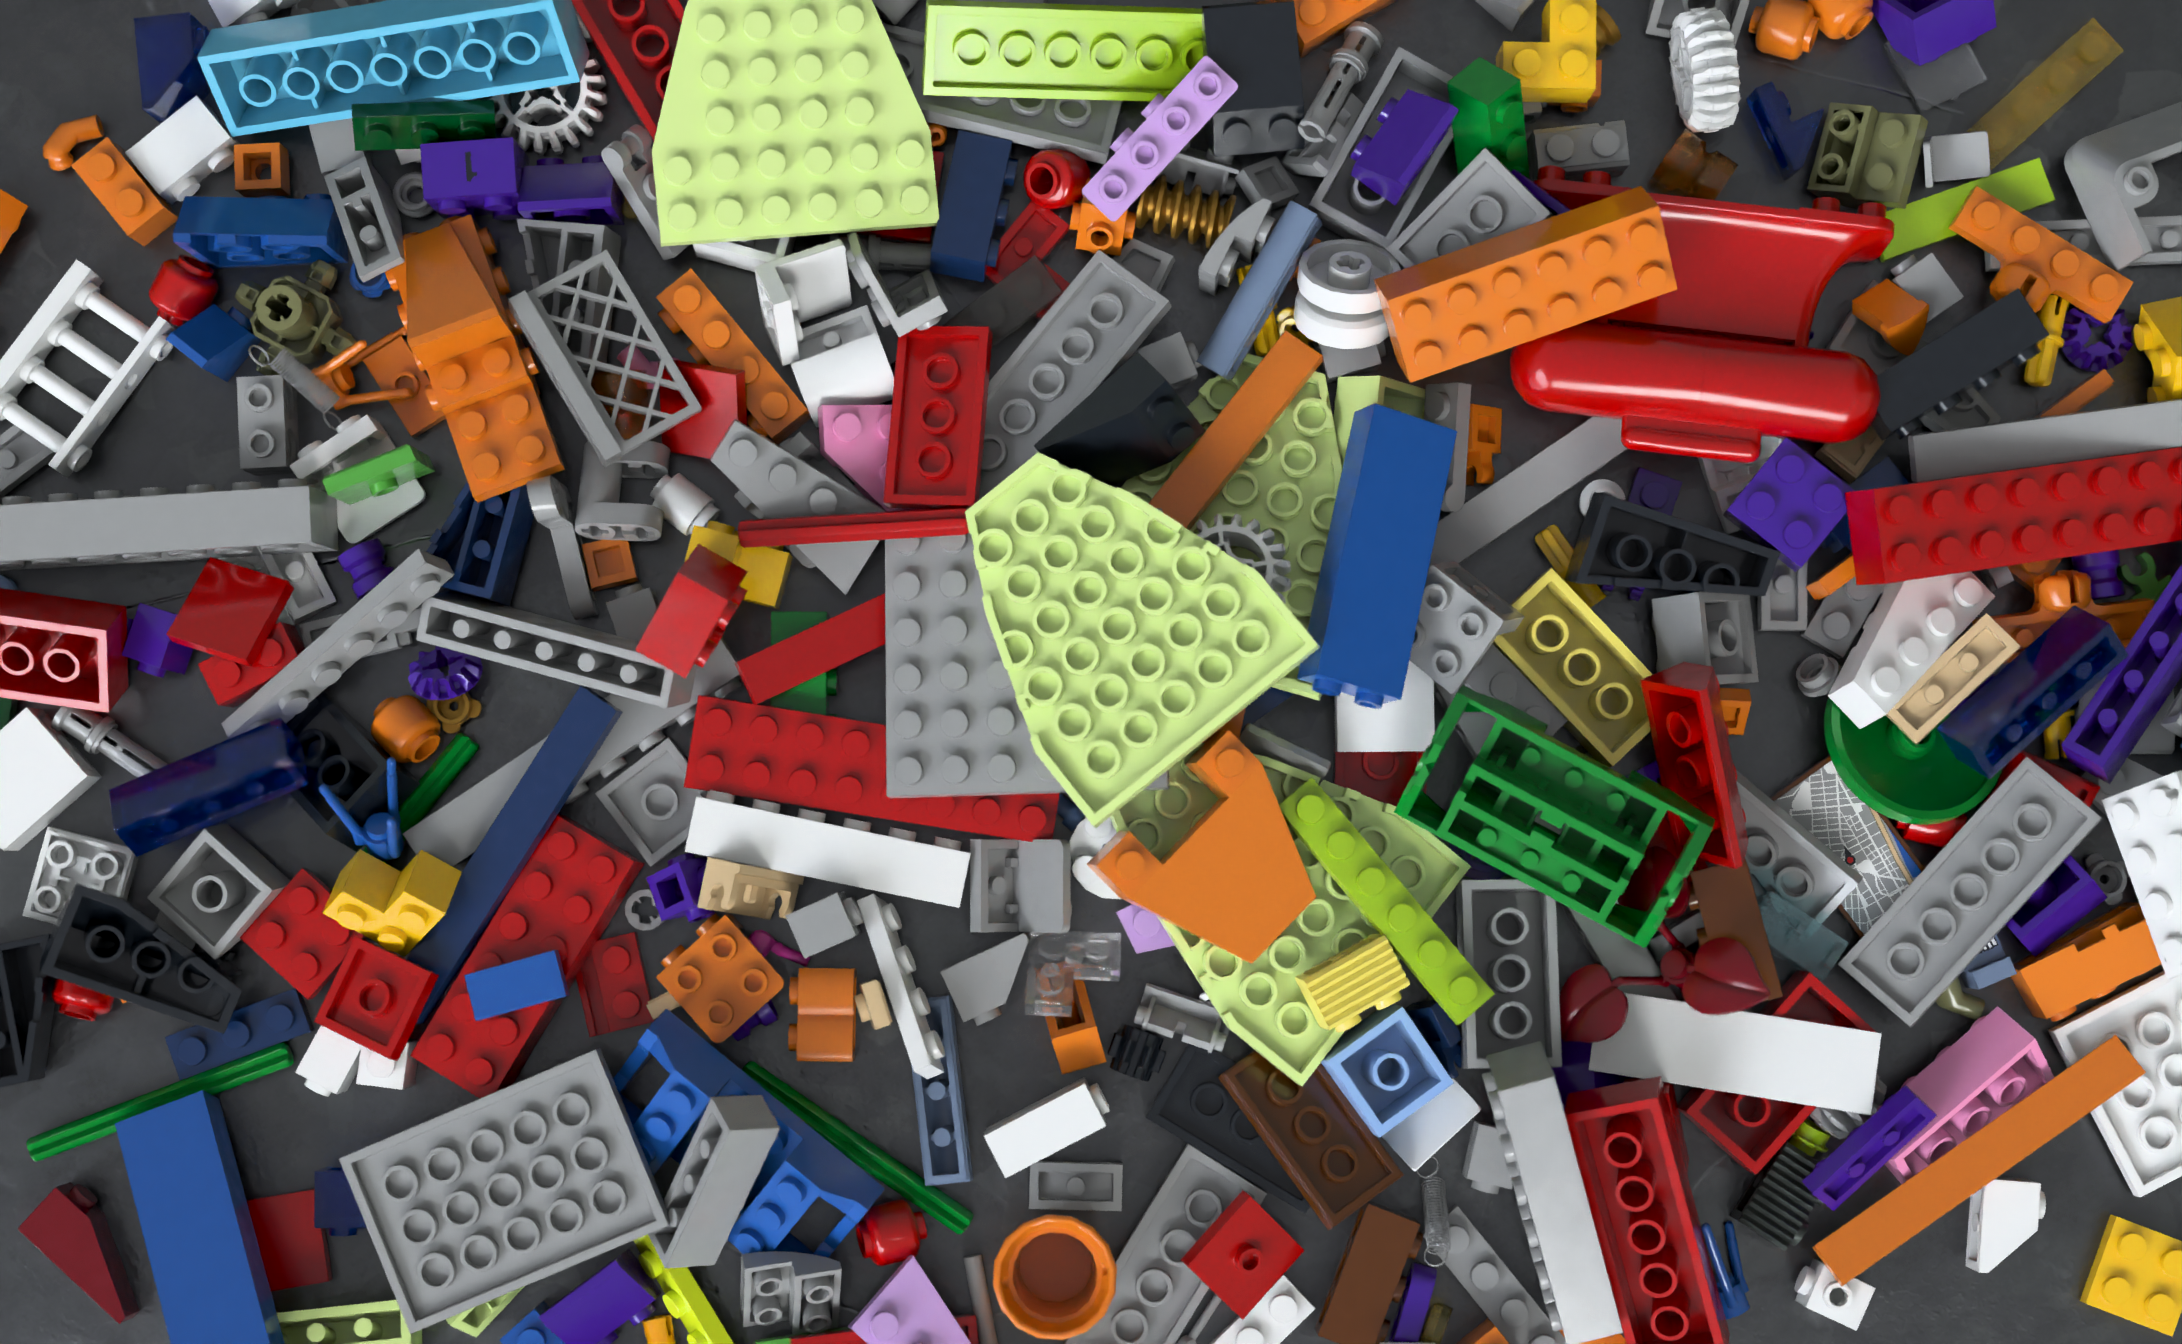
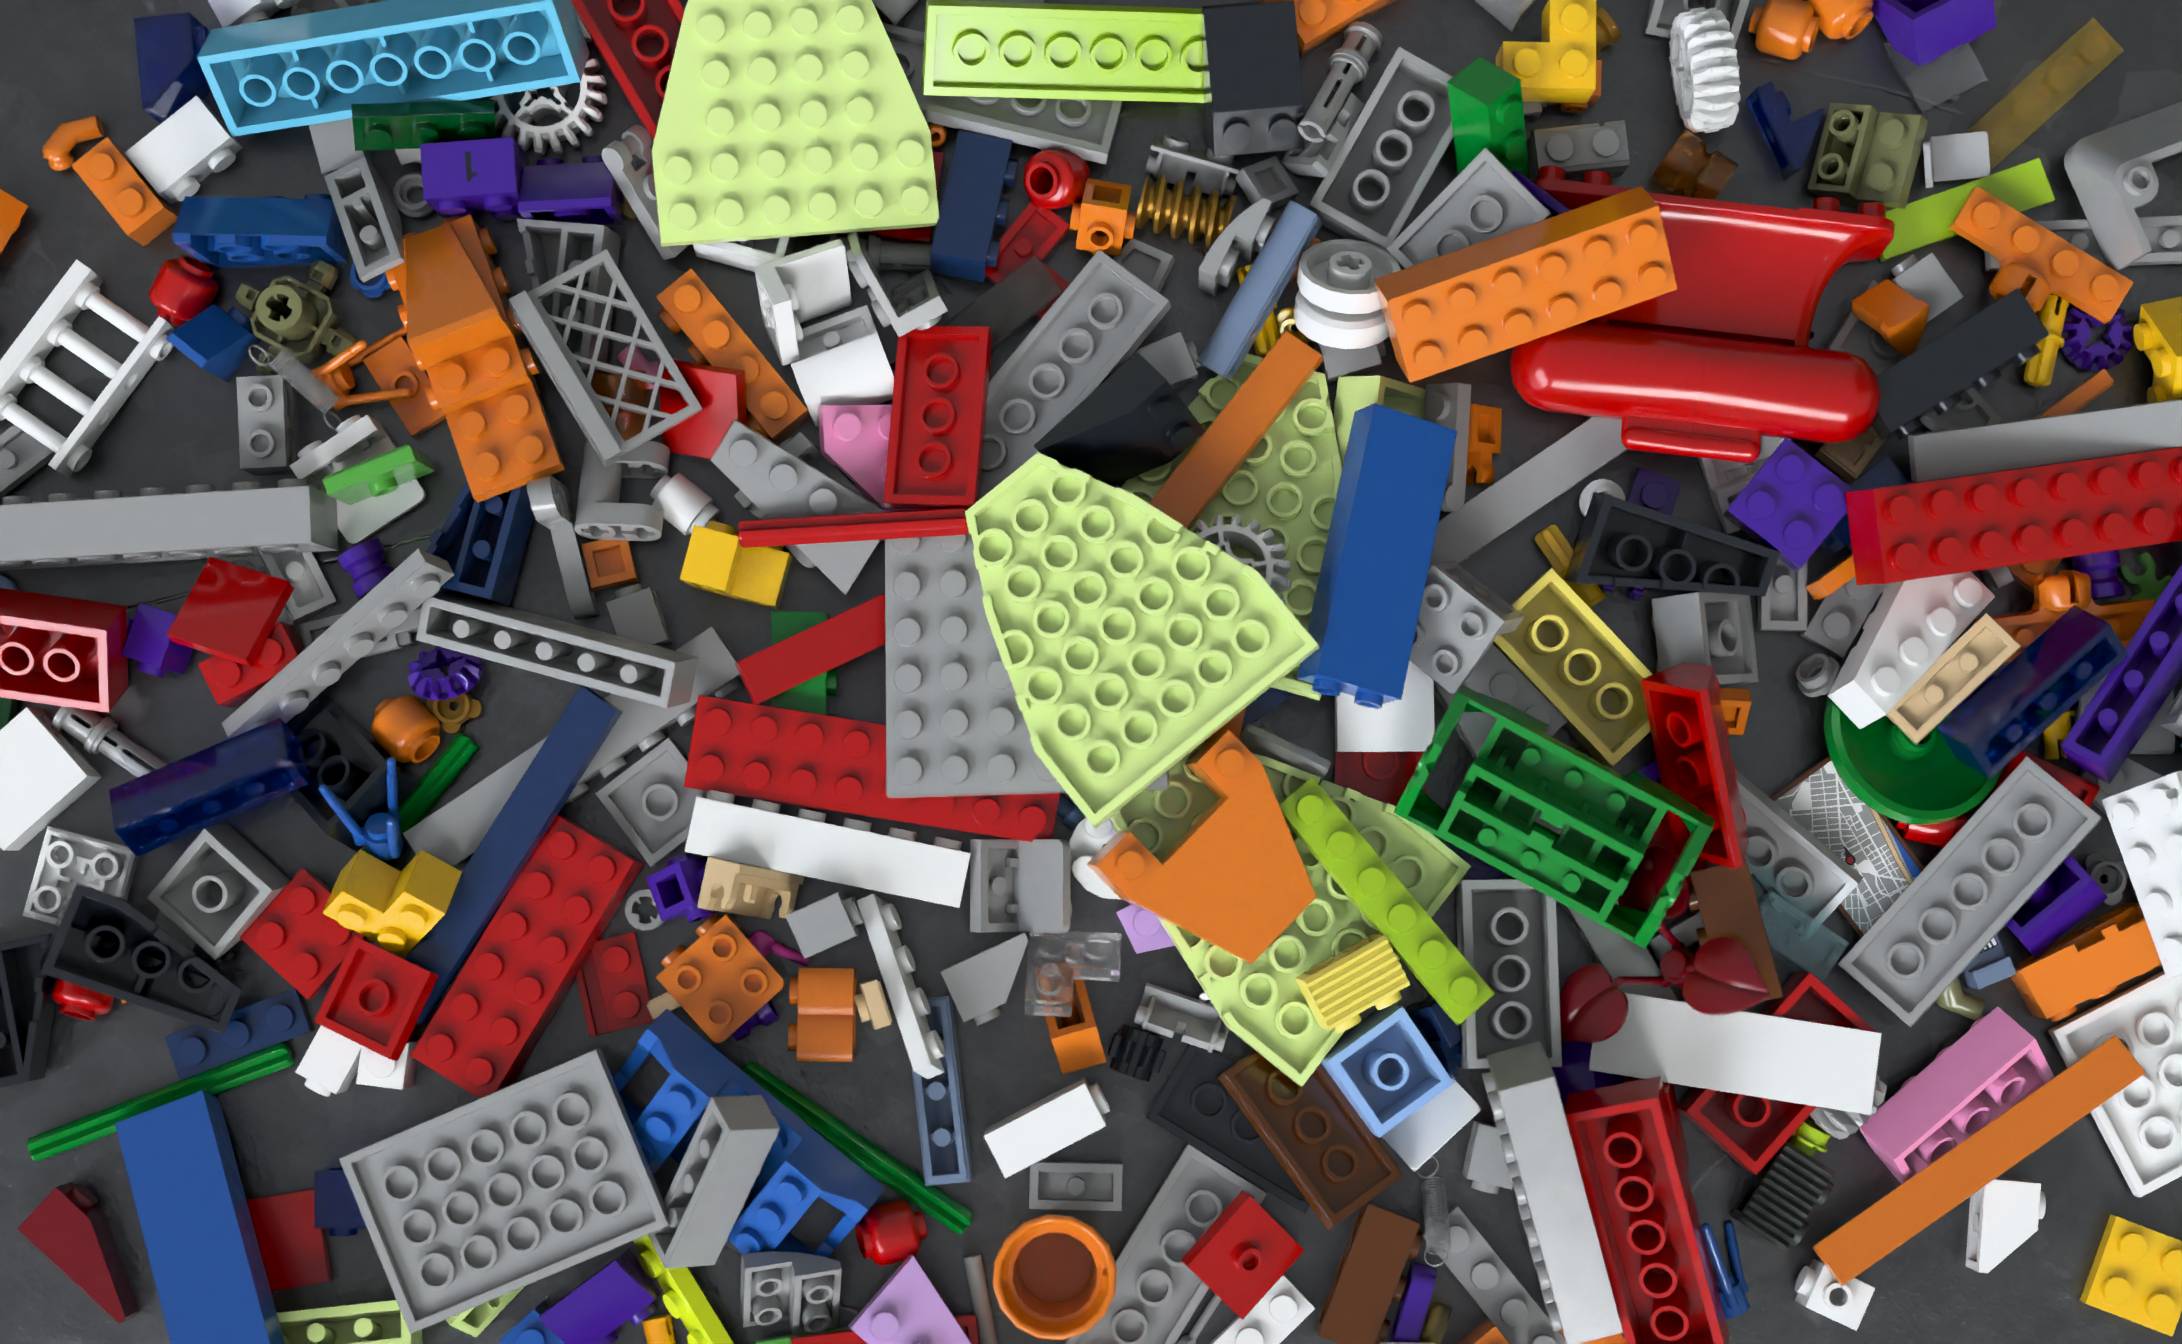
(249, 163): orange plate -> none
(516, 985): blue tile -> none
(694, 612): red brick -> none
(1158, 140): lavender bracket -> none
(1402, 144): dark purple slope -> none
(1869, 1148): dark purple plate -> none

